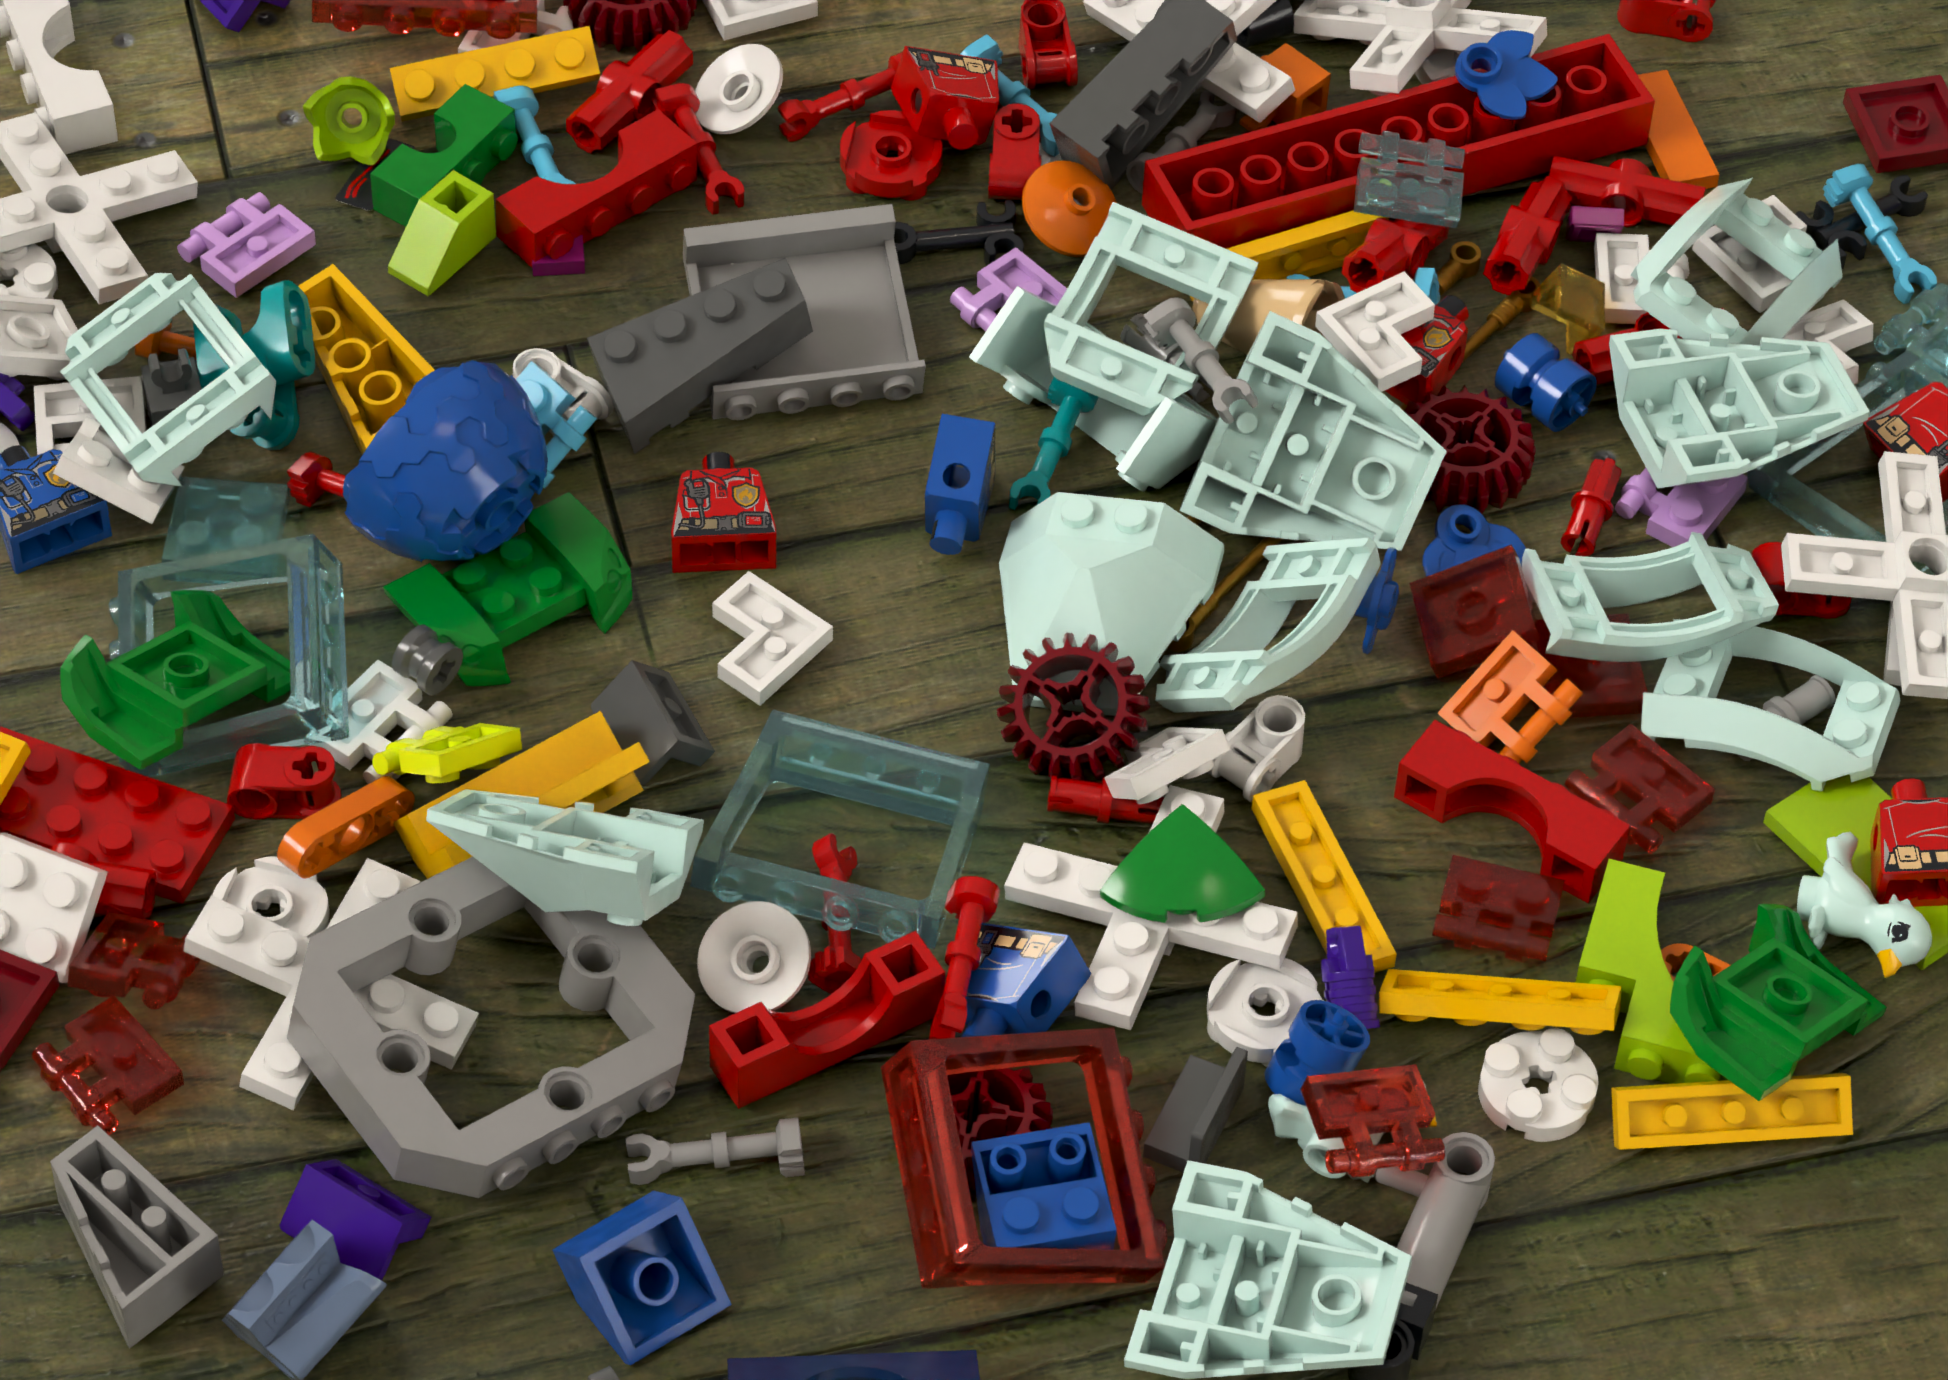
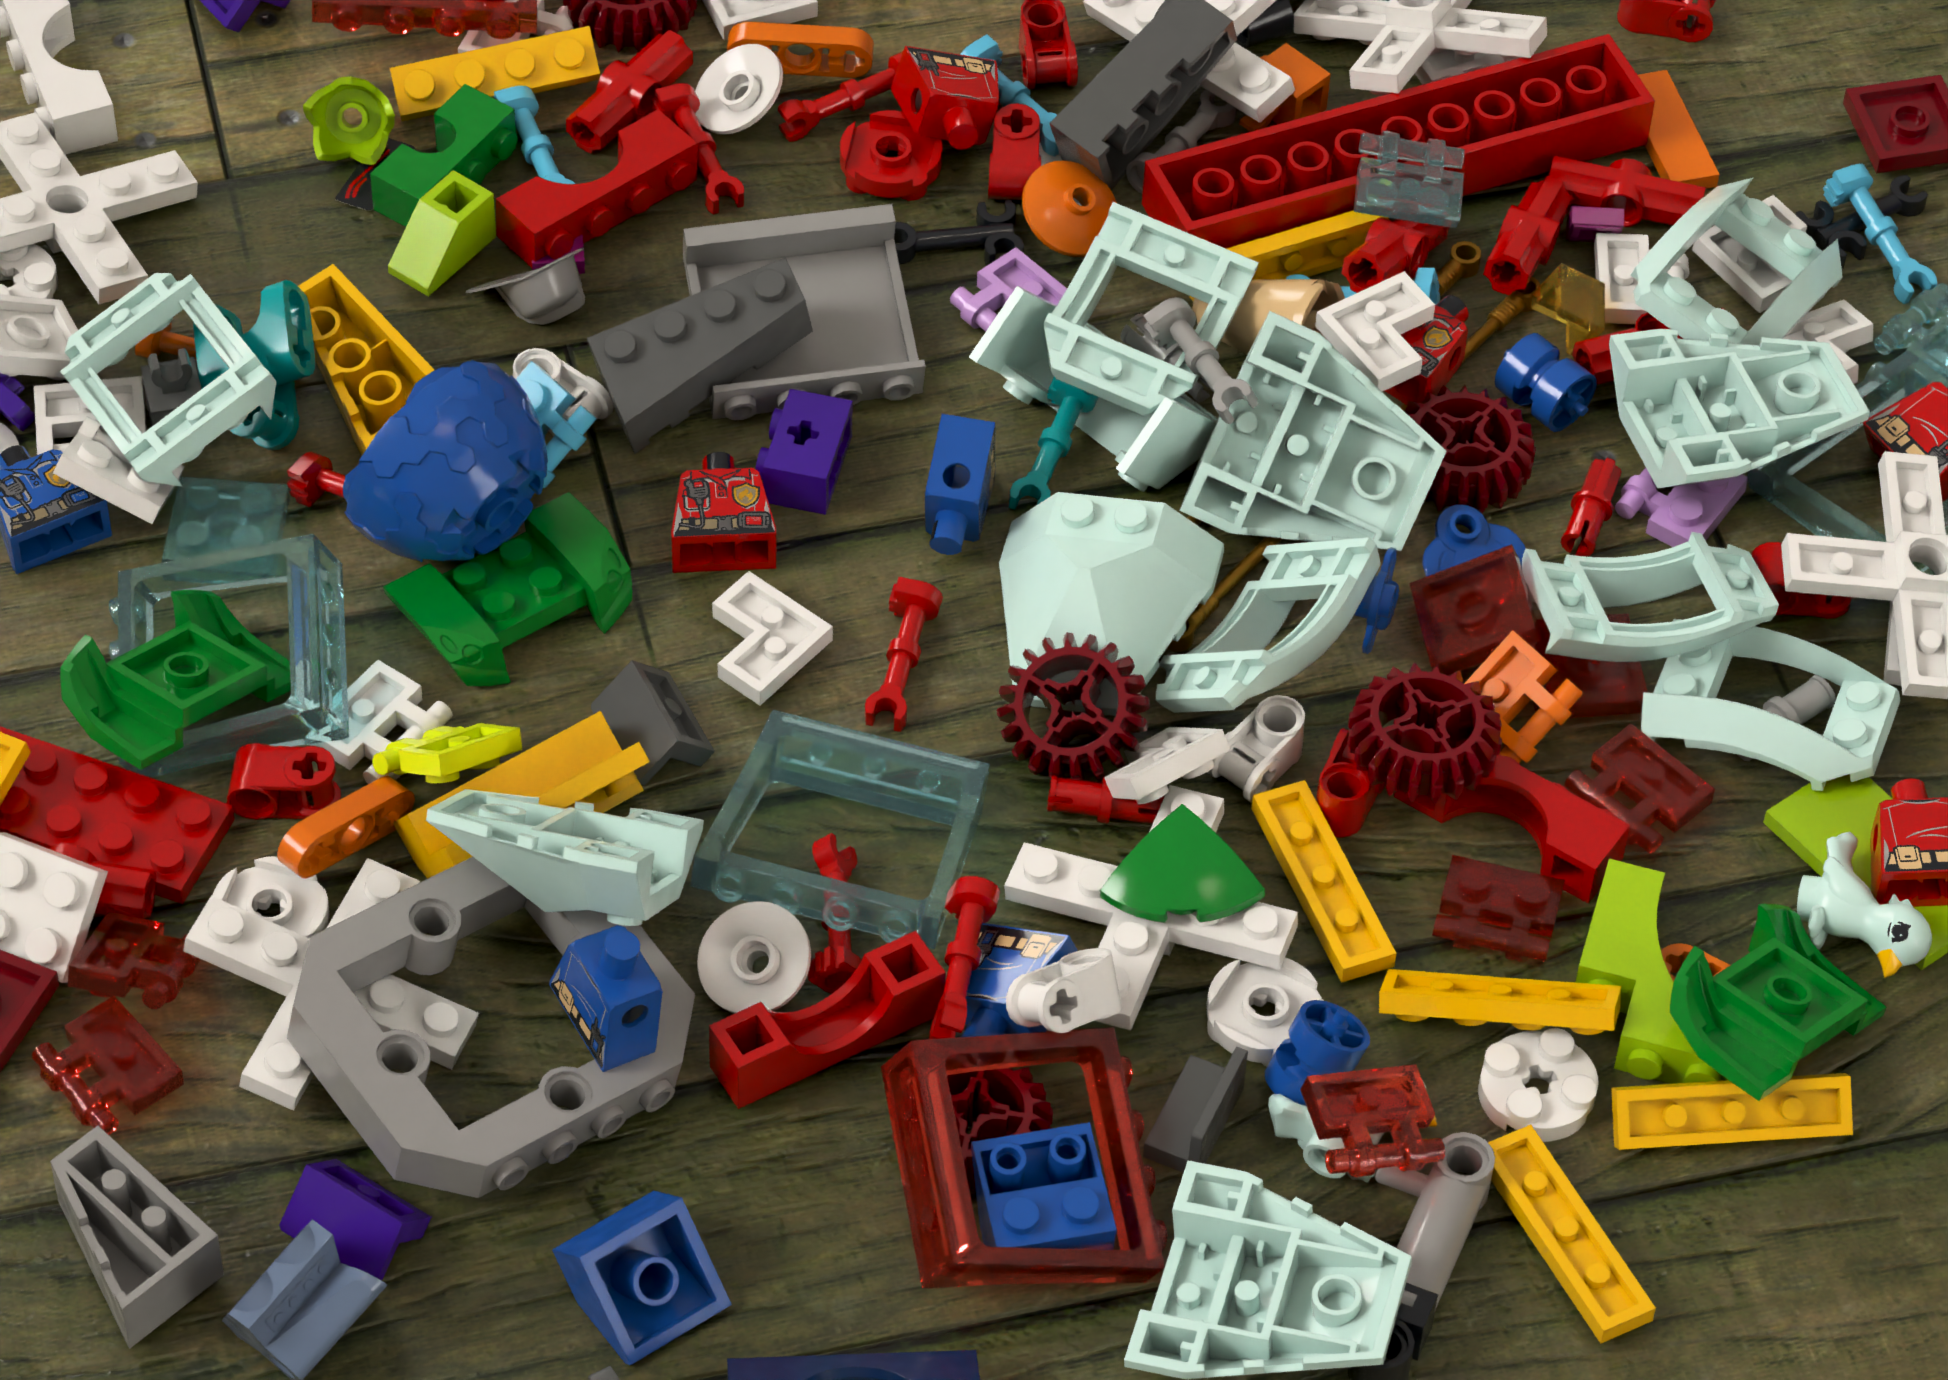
(257, 248): lavender plate -> none
(427, 660): dark grey wheel -> none
(542, 293): none -> light grey piece
(610, 996): none -> blue torso
(718, 1150): light grey piece -> none
(805, 450): none -> dark purple brick
(816, 37): none -> orange beam
(915, 603): none -> red piece
(1066, 992): none -> white piece
(1344, 791): none -> red piece
(1350, 974): dark purple hinge -> none
(1417, 749): none -> dark red gear
(1510, 73): blue plate -> none
(1568, 1236): none -> yellow plate

